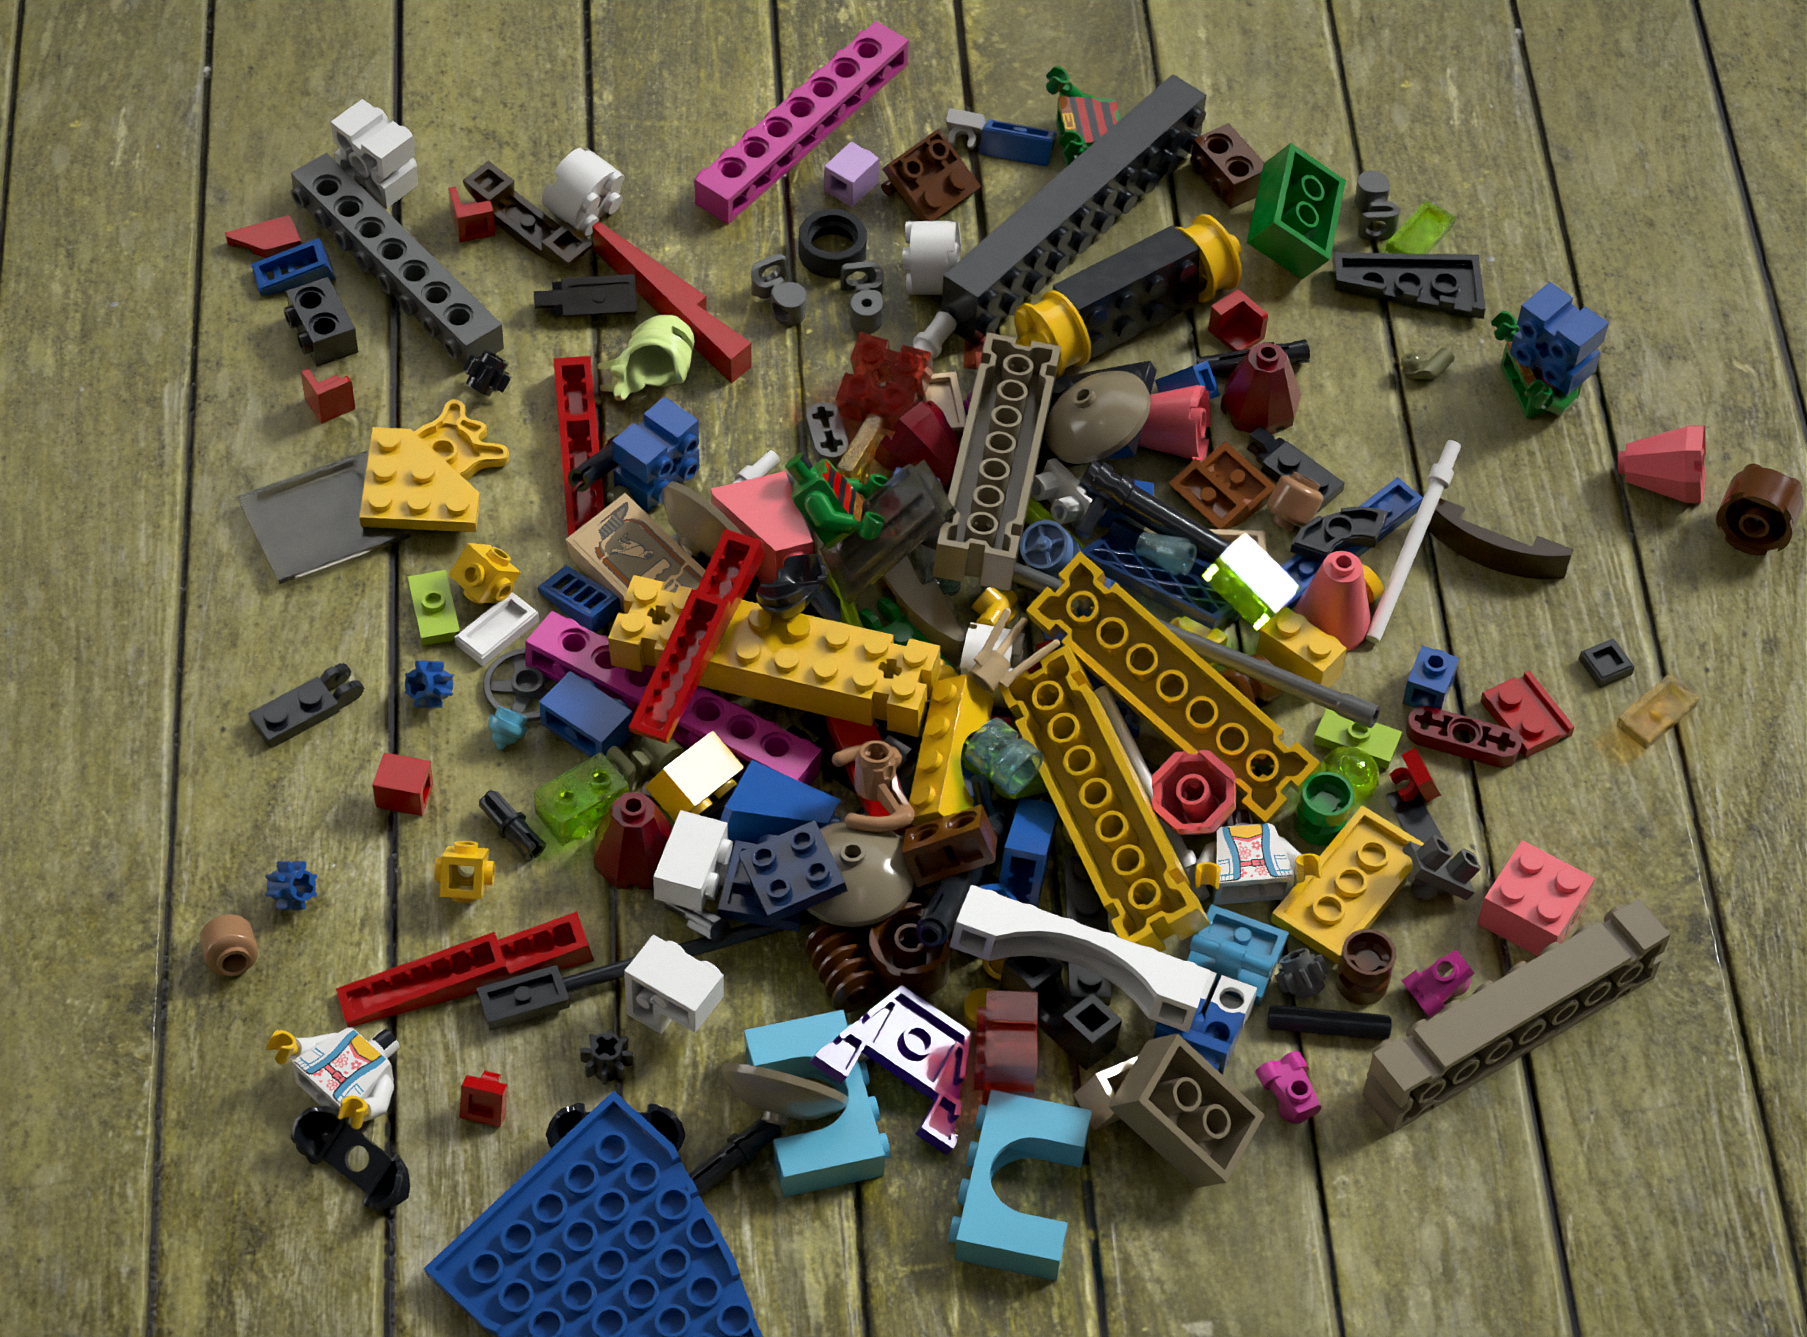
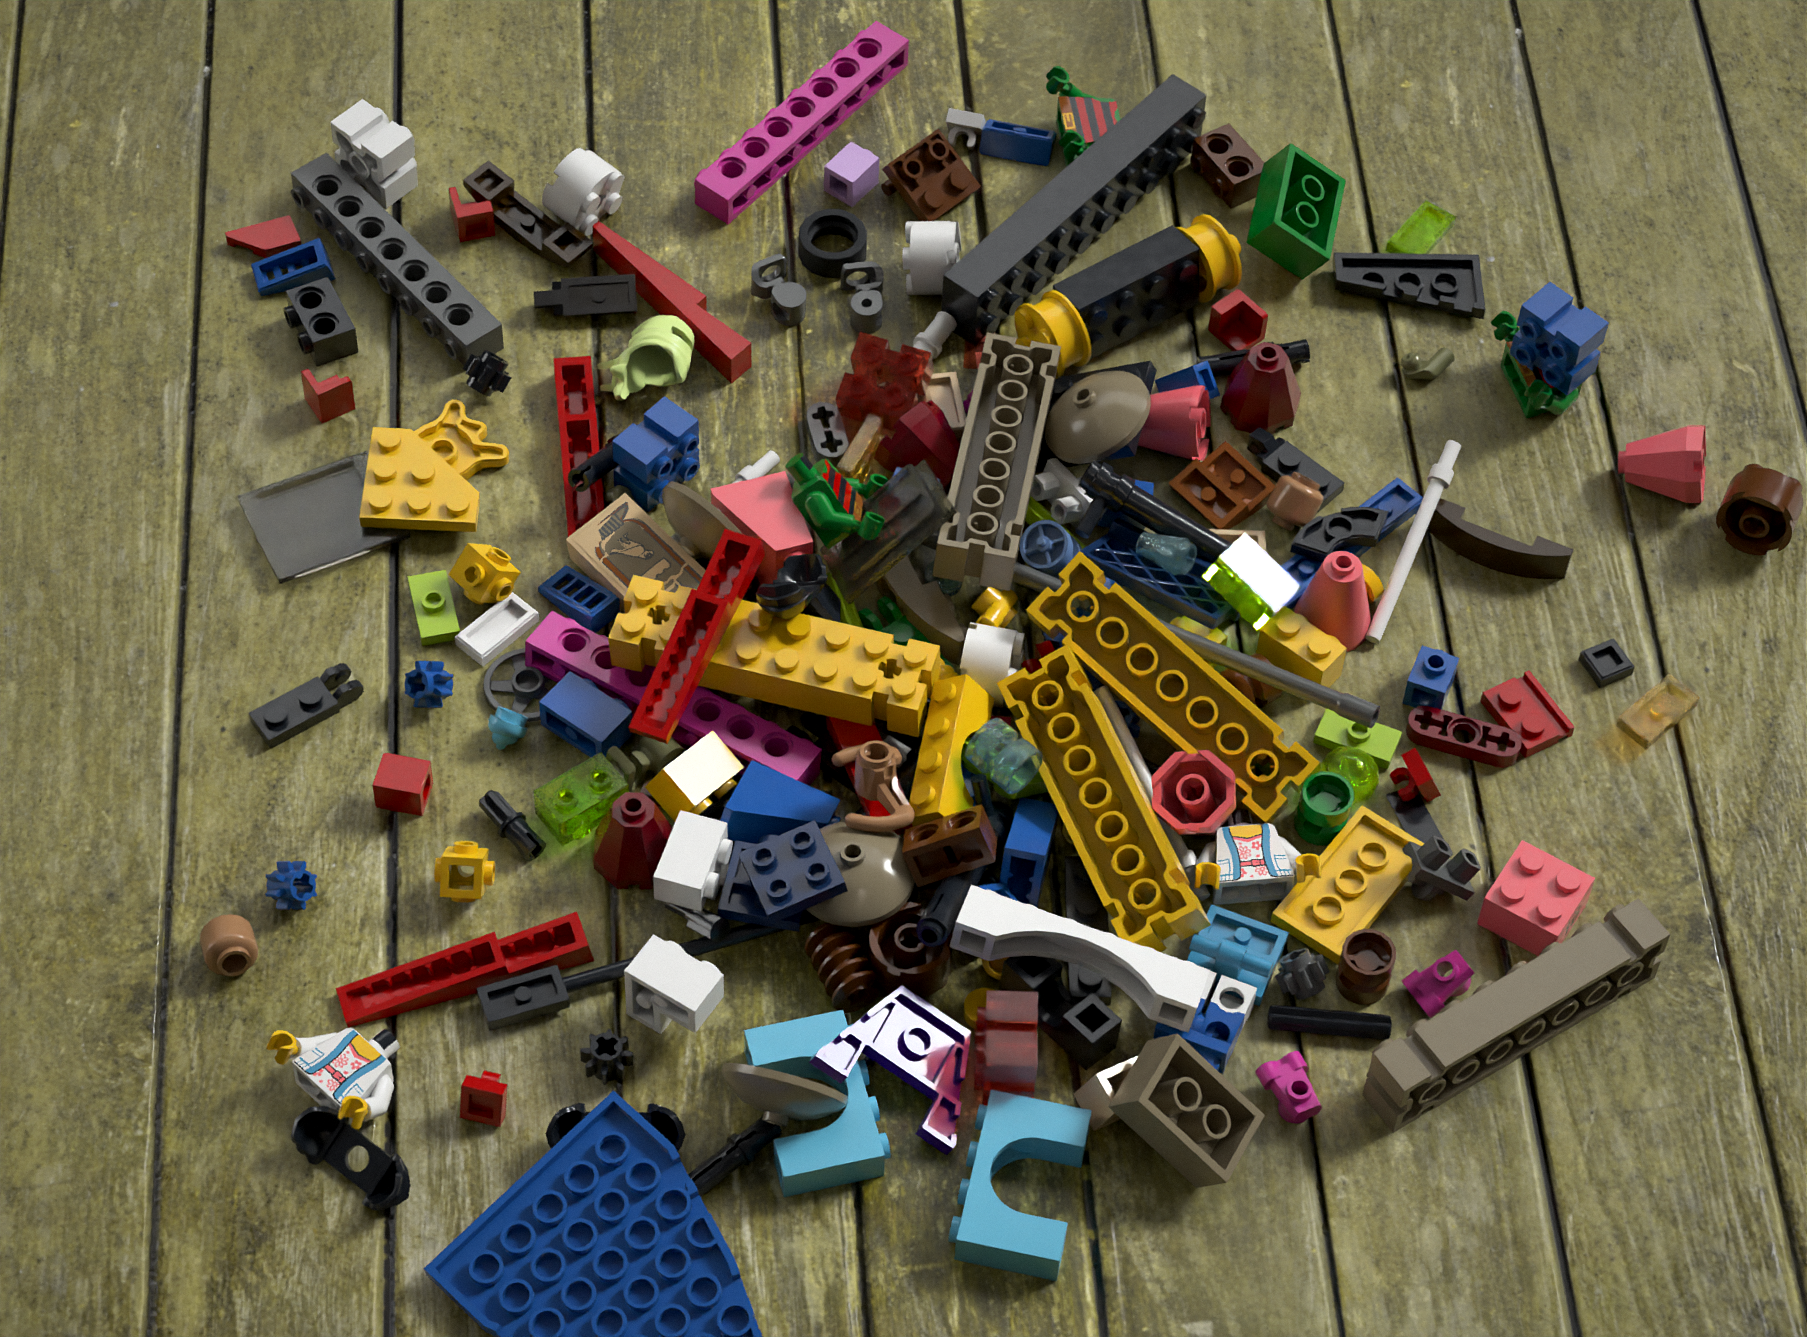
(992, 666): tan plant -> none
(1372, 198): dark grey leg -> none

